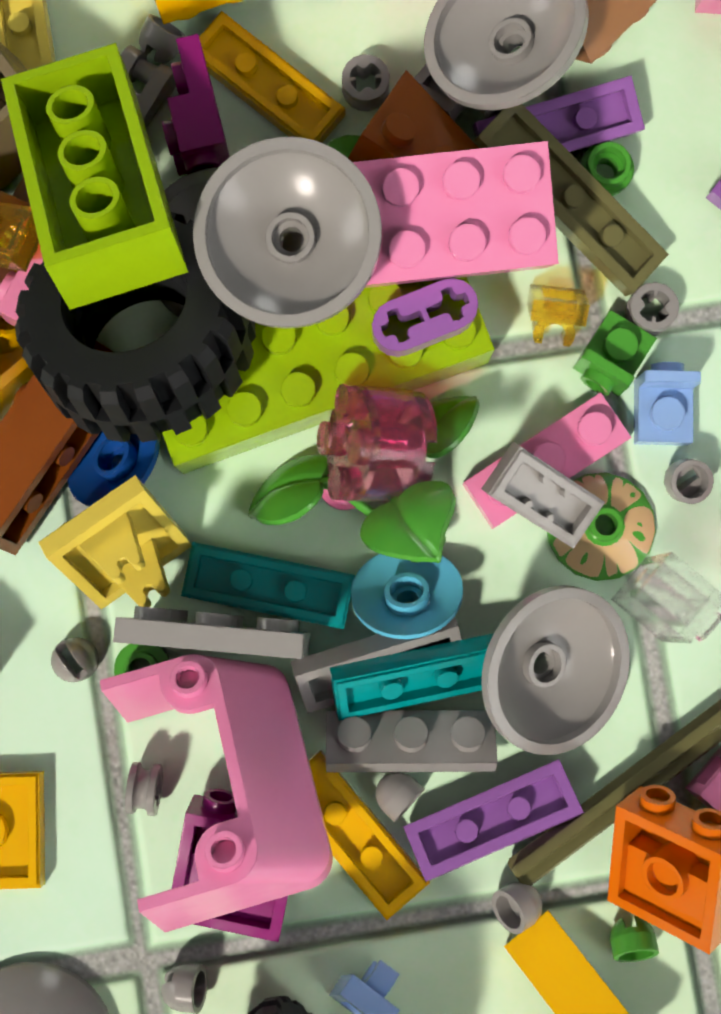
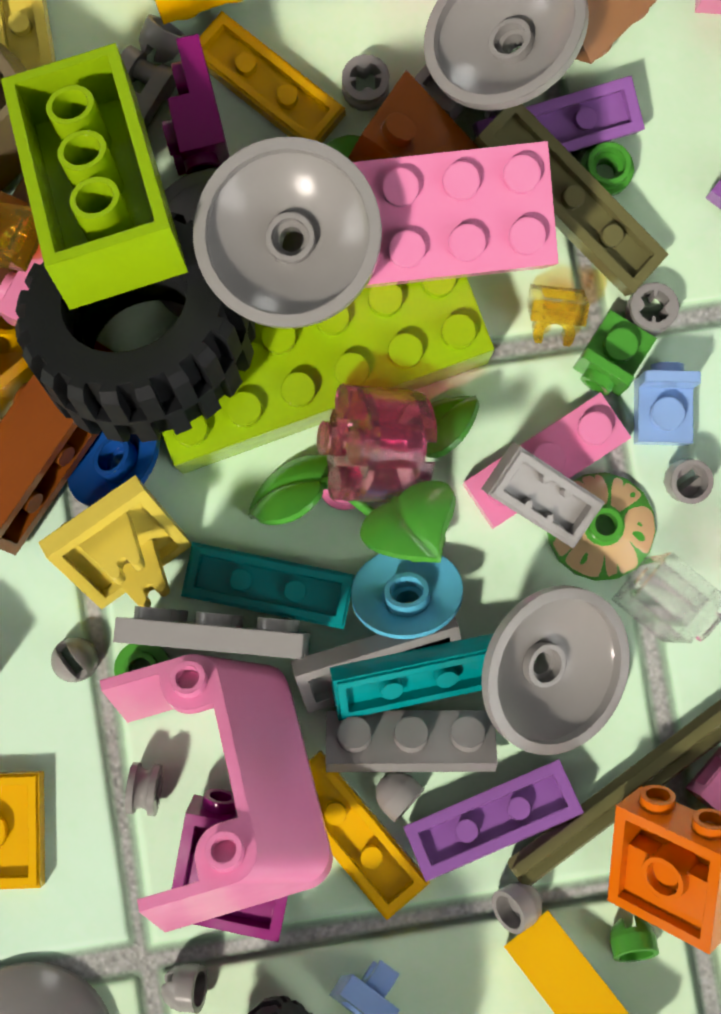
(419, 304): medium lavender beam -> none

